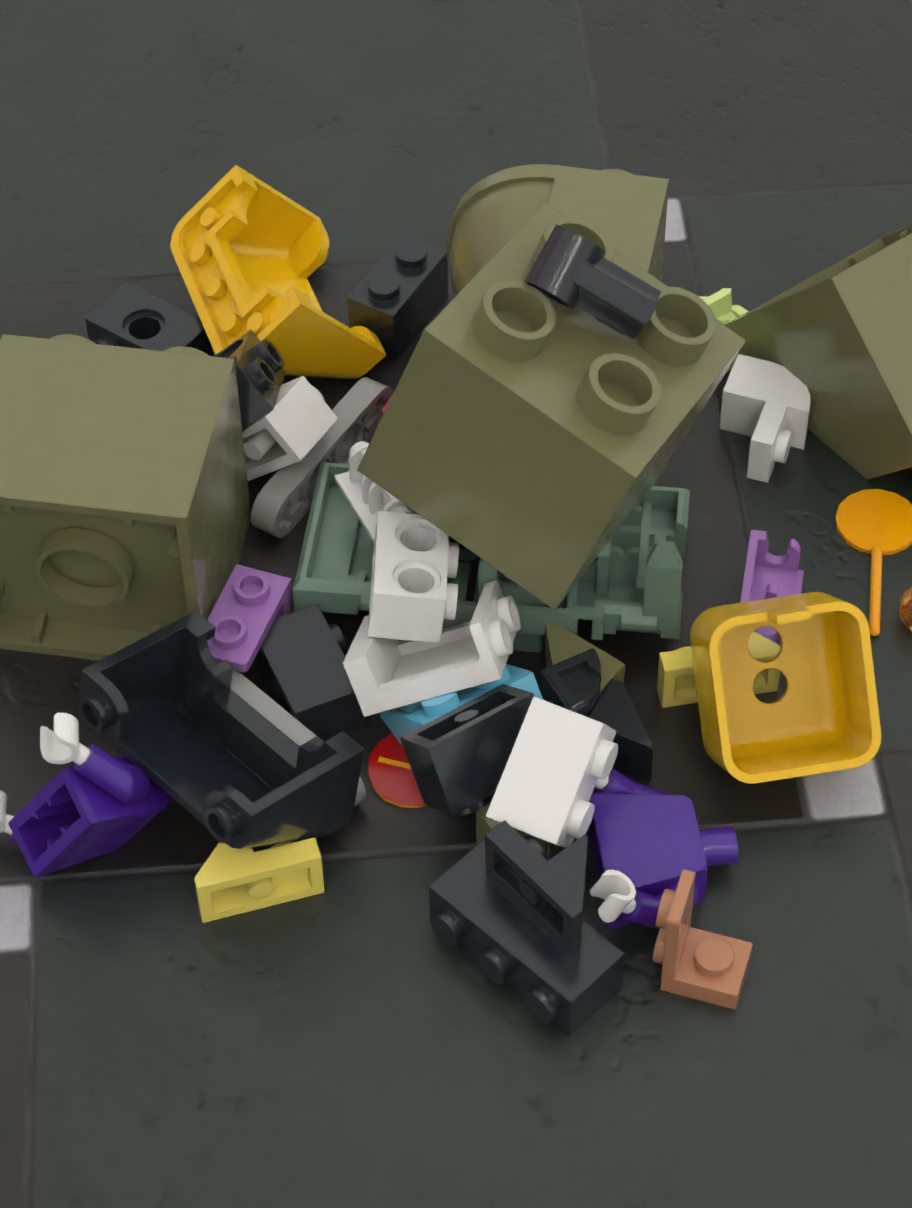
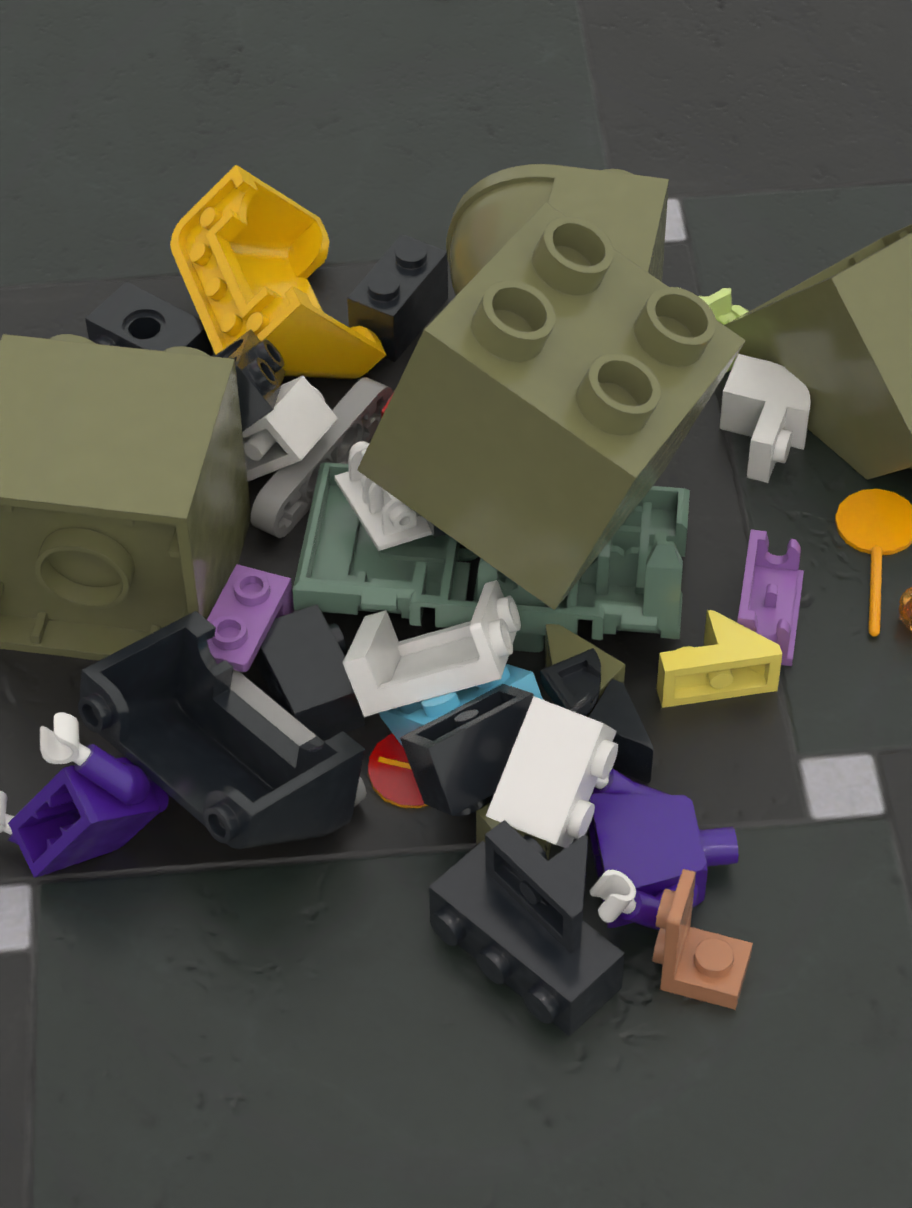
(247, 880): light yellow slope -> none
(411, 579): white brick -> none
(578, 275): black piece -> none
(830, 696): yellow piece -> none

